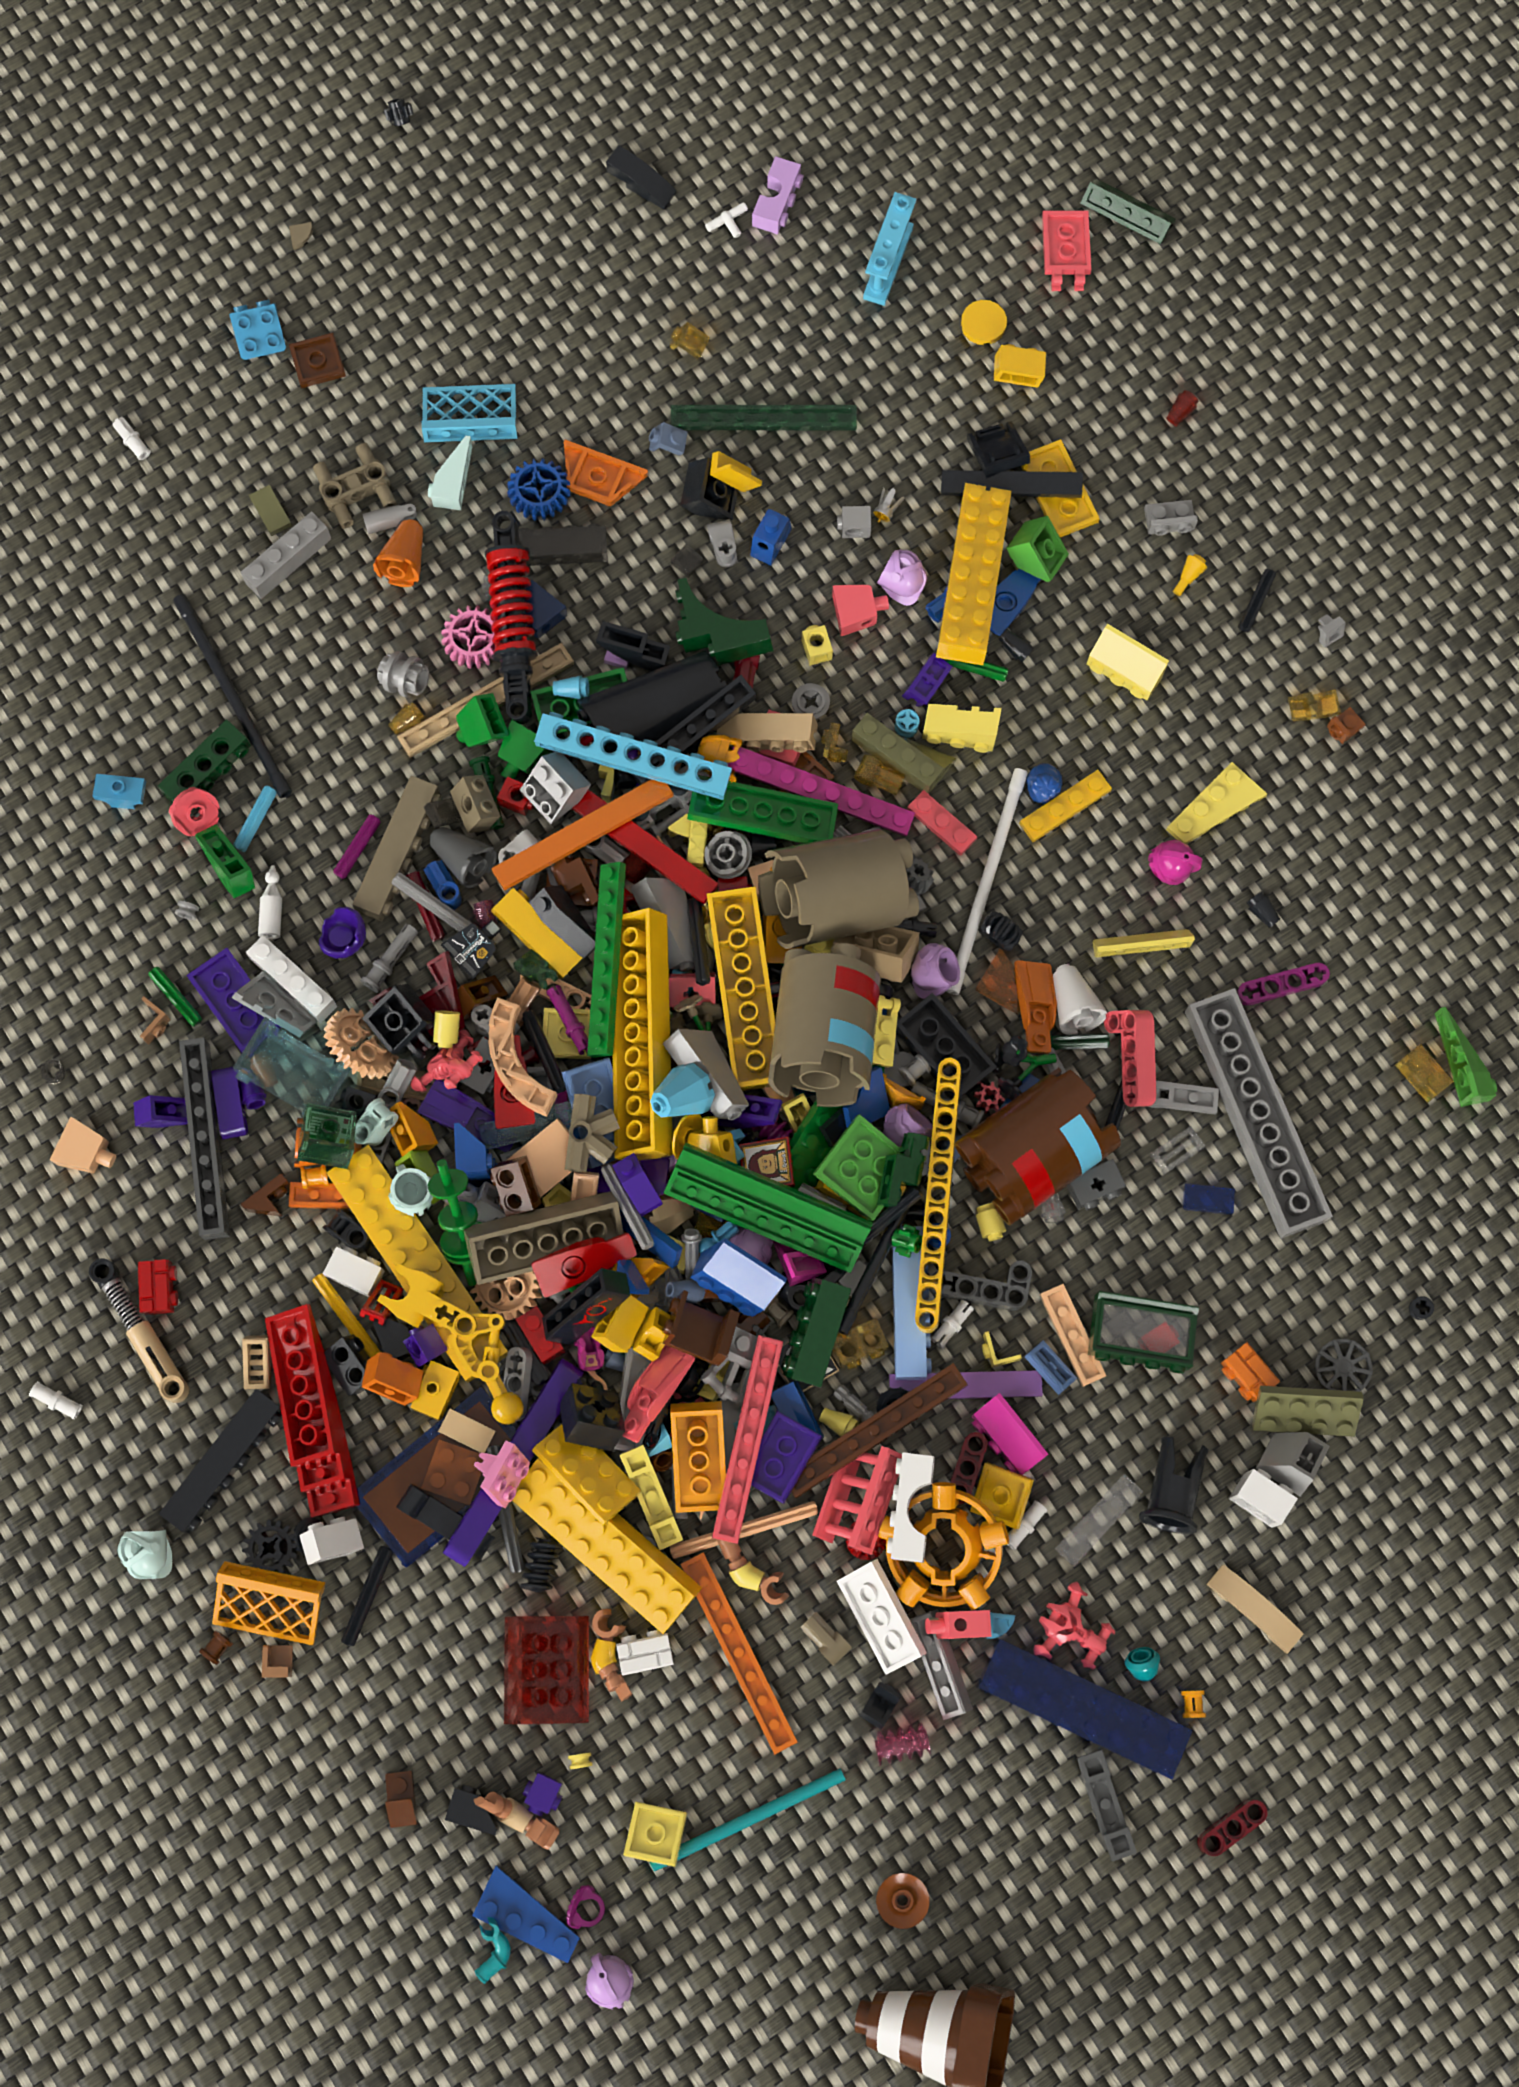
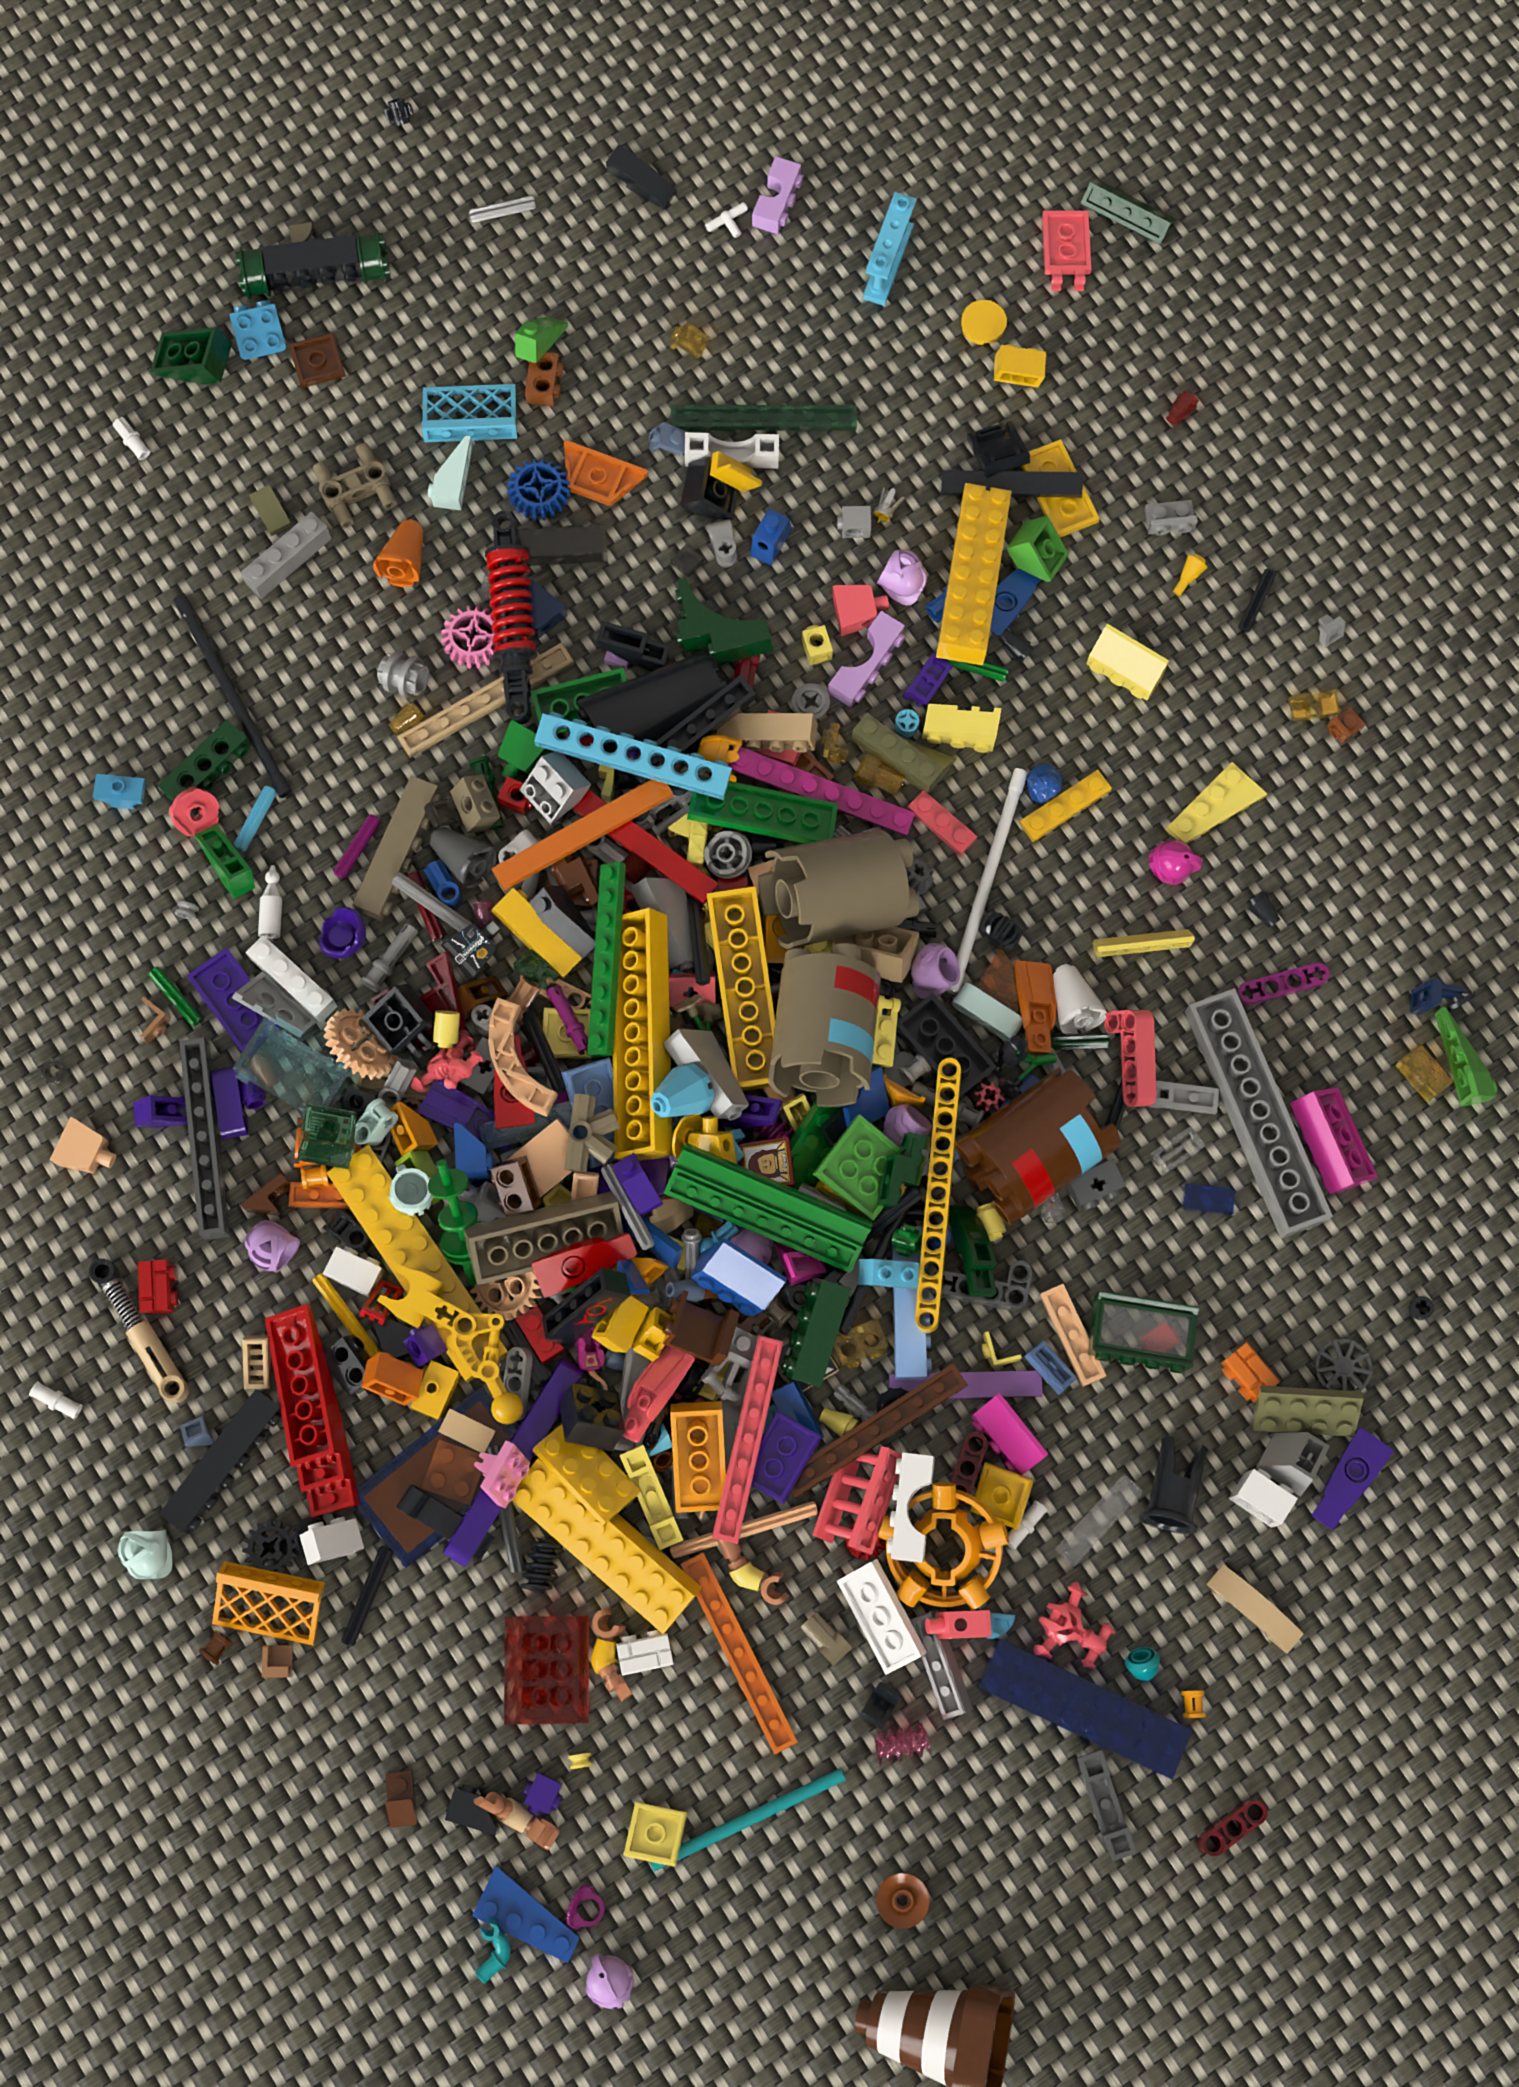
(192, 355): none -> dark green slope
(196, 1433): none -> sand blue slope
(270, 1246): none -> lavender helmet
(312, 263): none -> black brick
(388, 517): light grey piece -> none
(481, 721): green torso -> none
(502, 208): none -> light grey axle
(537, 336): none -> bright green slope
(541, 378): none -> dark orange brick
(572, 687): medium azure cone -> none
(756, 452): none -> white arch
(850, 682): none -> lavender arch
(888, 1273): none -> medium azure brick
(952, 1324): white pin -> none
(976, 1249): none -> dark green slope
(987, 1012): none -> light aqua beam
(1333, 1140): none -> dark pink slope
(1351, 1476): none -> dark purple piece
(1431, 994): none -> dark blue piece

